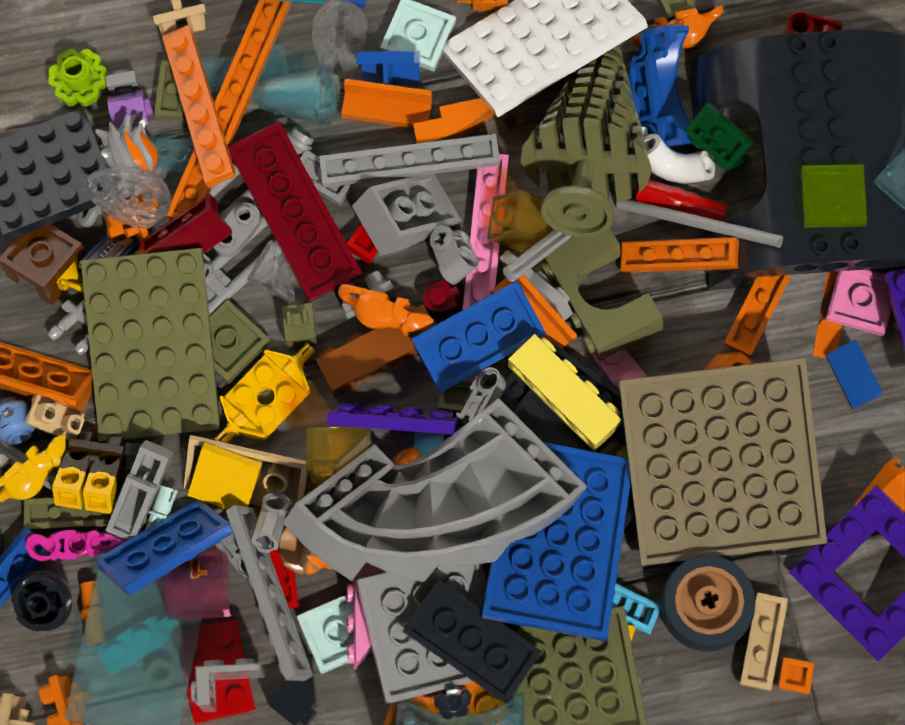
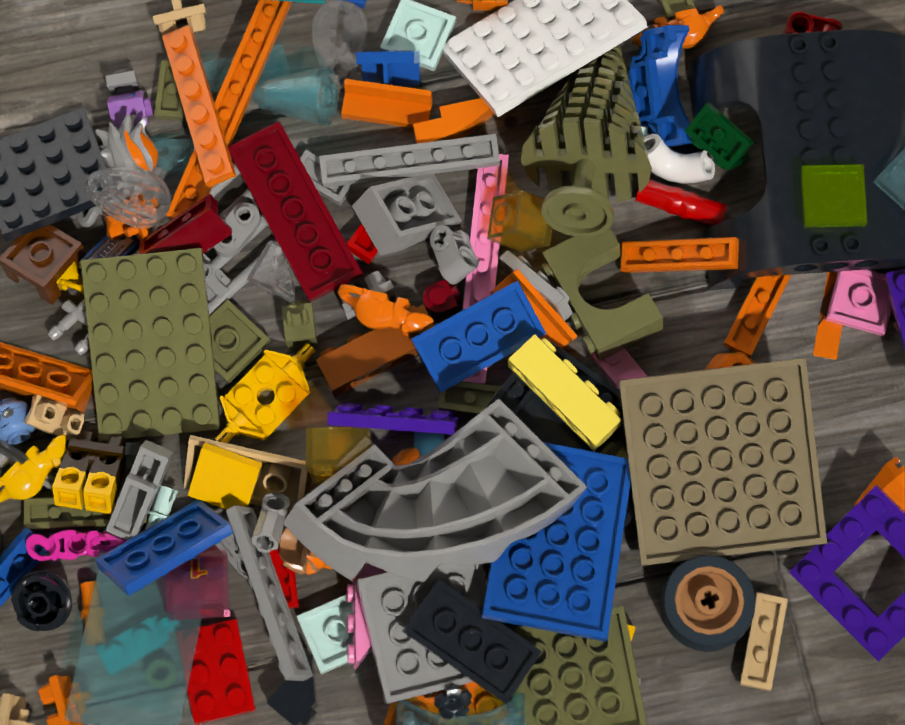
(78, 77): lime plant -> none
(204, 690): light grey bracket -> none
(300, 140): light grey plate -> none
(480, 397): light grey piece -> none
(534, 255): light grey axle -> none
(630, 596): medium azure slope -> none
(701, 222): light grey piece -> none
(795, 676): orange plate -> none
(854, 374): blue slope -> none

